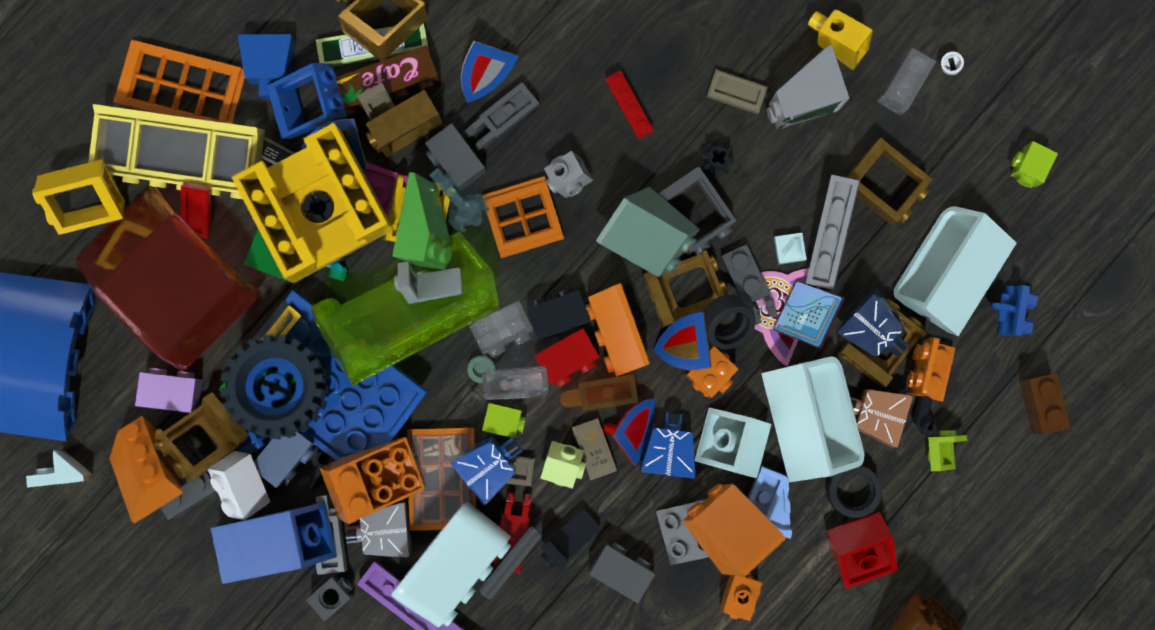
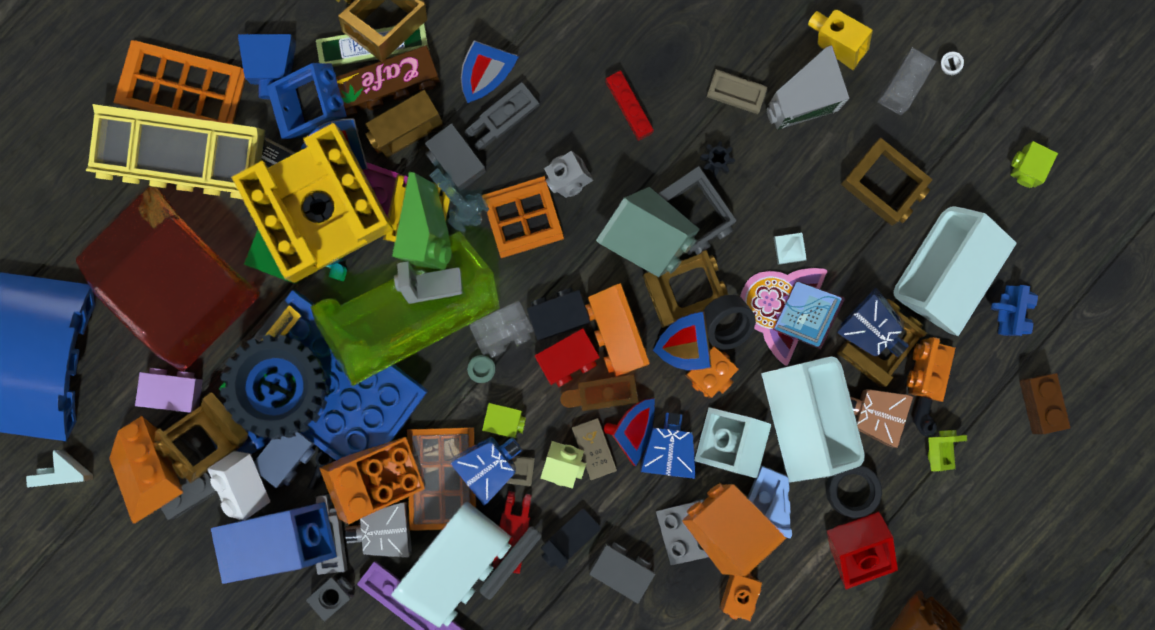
(75, 177): yellow window -> none
(197, 207): red tile -> none
(376, 101): dark tan tile -> none
(515, 383): clear brick -> none
(748, 280): dark grey hinge -> none
(832, 232): light grey plate -> none

